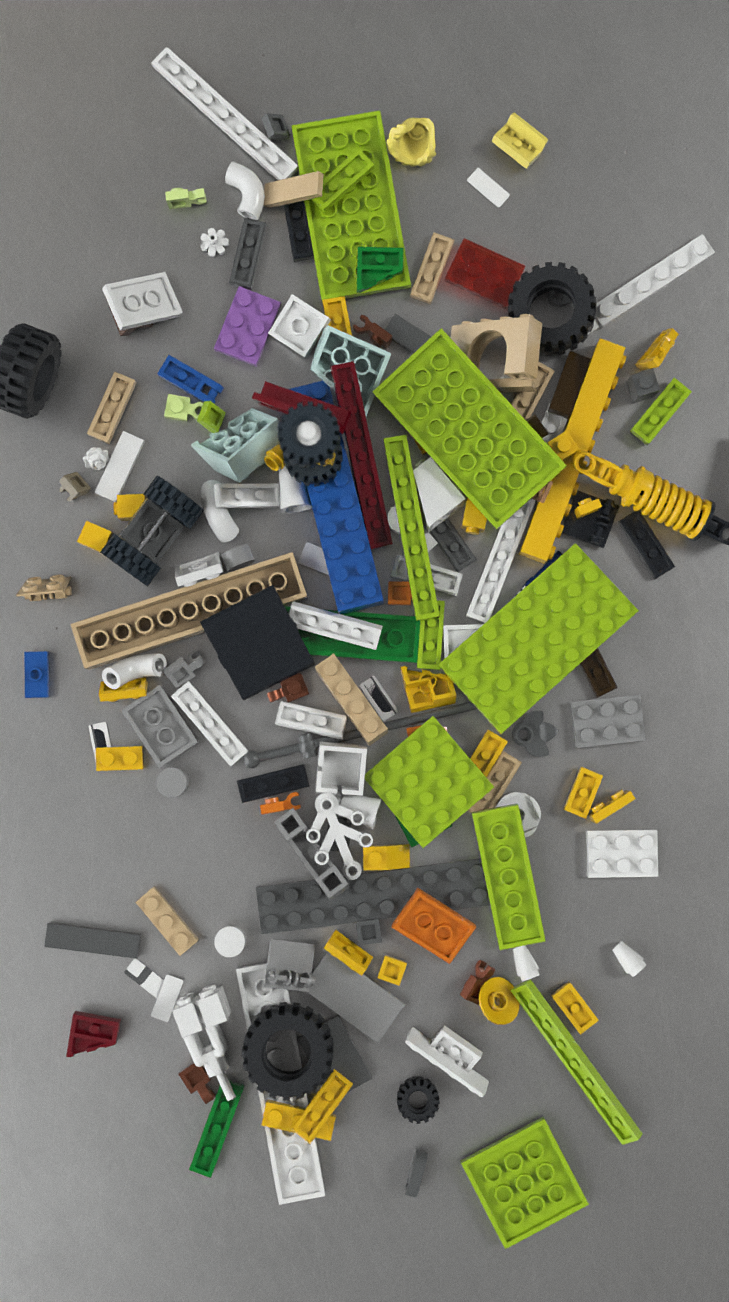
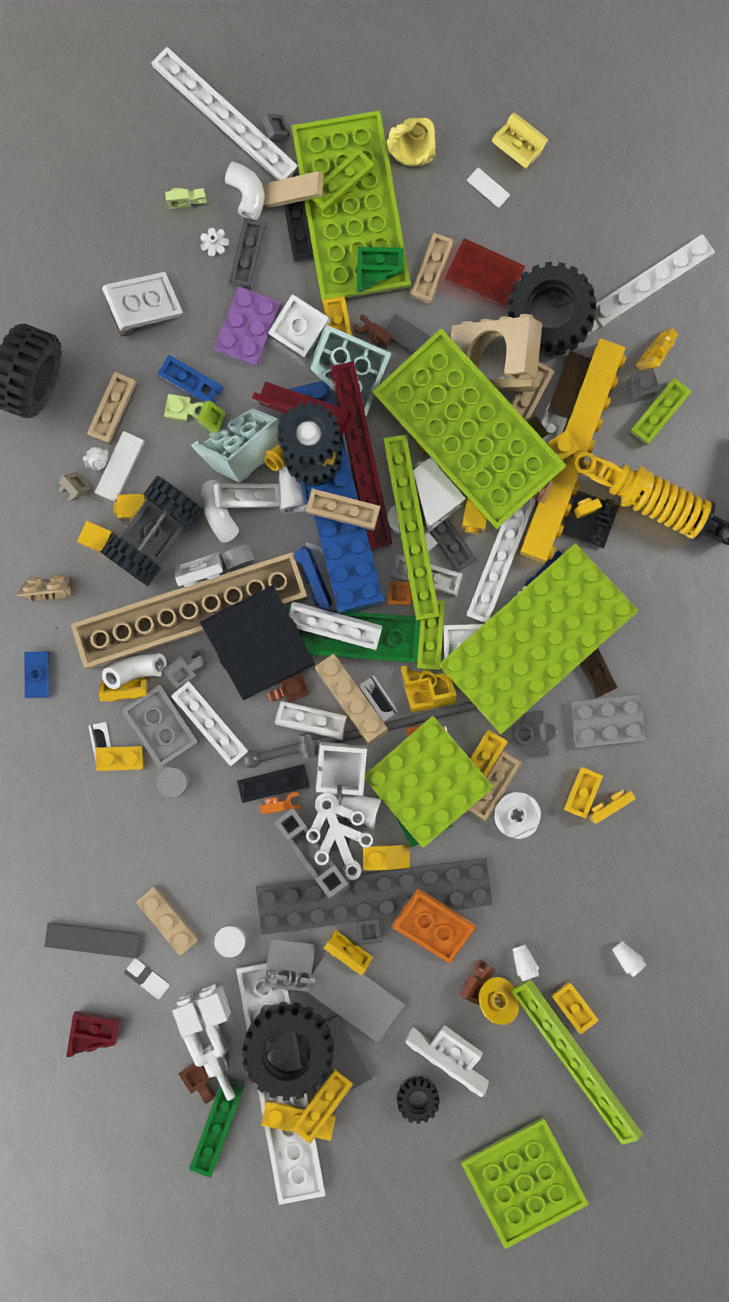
(167, 998): white sticker -> none
(313, 577): none -> blue plate
(343, 509): none -> tan plate
(392, 970): yellow plate -> none
(416, 1173): dark grey beam -> none
(508, 876): lime plate -> none
(622, 853): white plate -> none
(646, 544): black tile -> none

